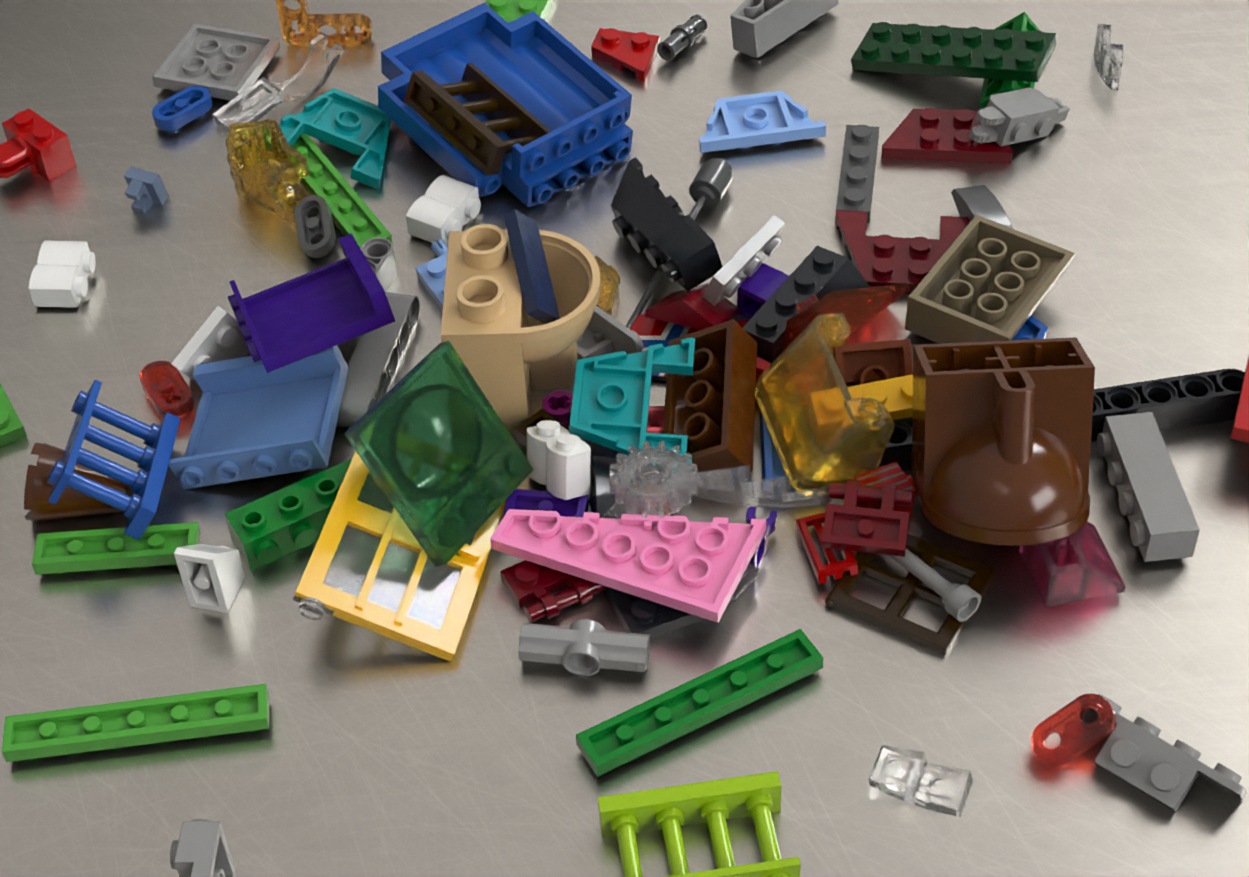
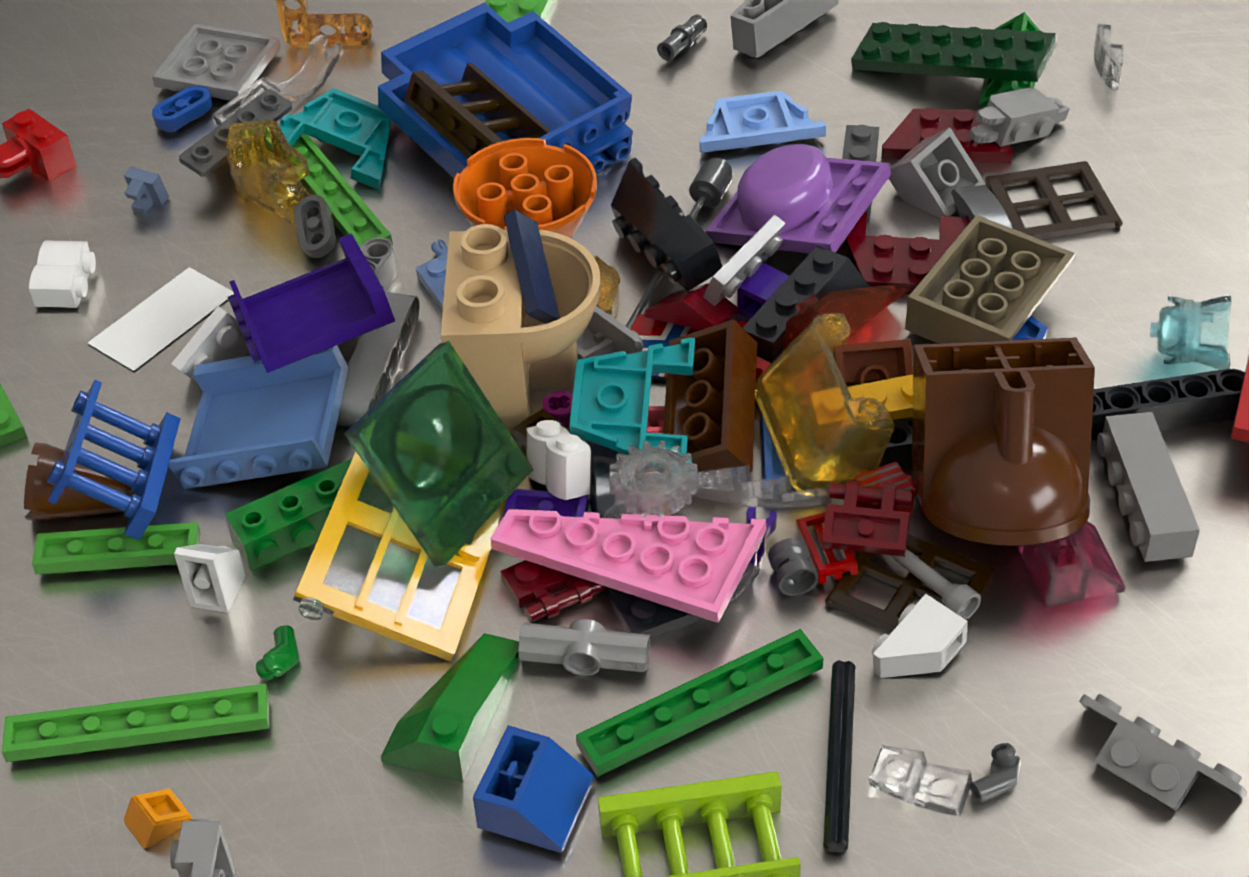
(155, 816): none -> light orange slope
(161, 318): none -> white sticker
(166, 389): clear red plate -> none
(211, 151): none -> dark grey bracket
(281, 657): none -> green arm
(443, 209): white brick -> none
(452, 717): none -> green wedge
(529, 177): none -> orange cone
(531, 790): none -> blue slope
(626, 50): red wing -> none
(790, 559): none -> dark grey wheel
(804, 189): none -> medium lavender piece
(839, 757): none -> black axle
(922, 642): none -> white slope
(932, 172): none -> light grey slope
(1002, 777): none -> dark grey arm
(1064, 224): none -> dark brown window
(1074, 733): clear red plate -> none
(1194, 331): none -> clear light blue hat

